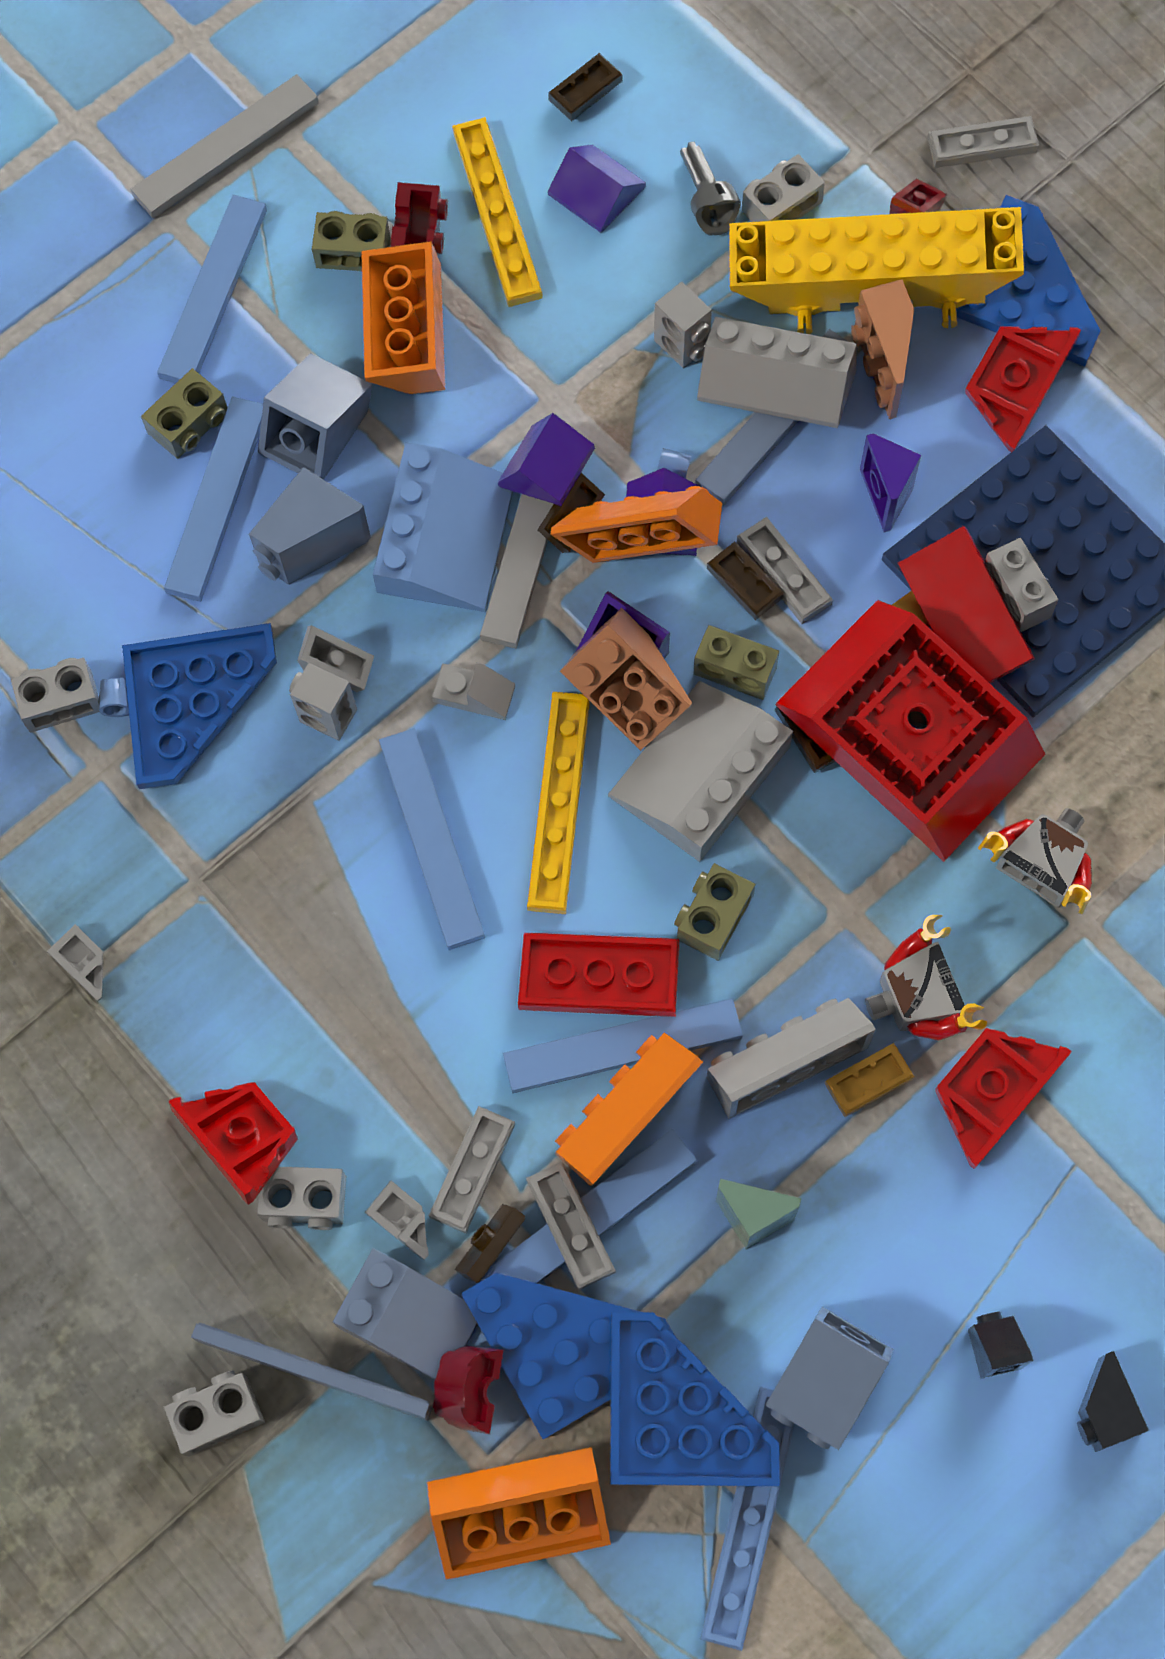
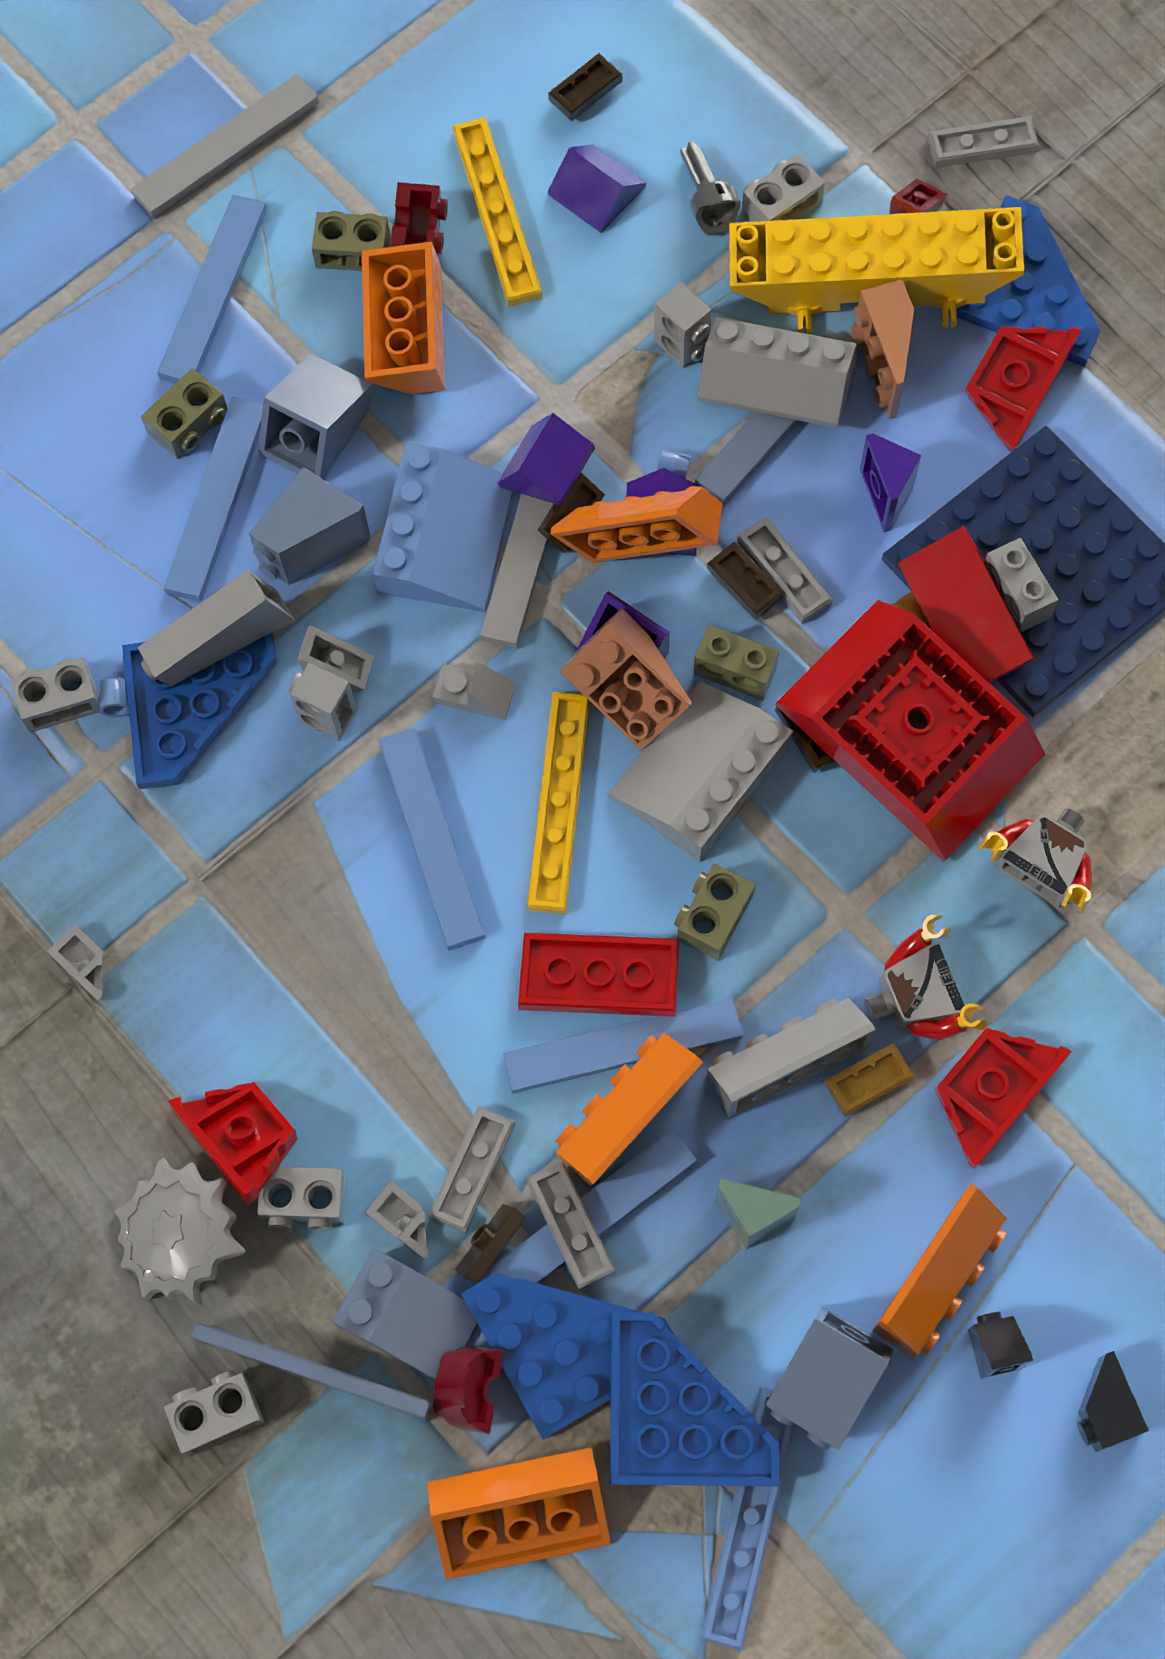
(176, 1232): none -> light grey piece
(215, 629): none -> light grey slope
(941, 1273): none -> orange slope

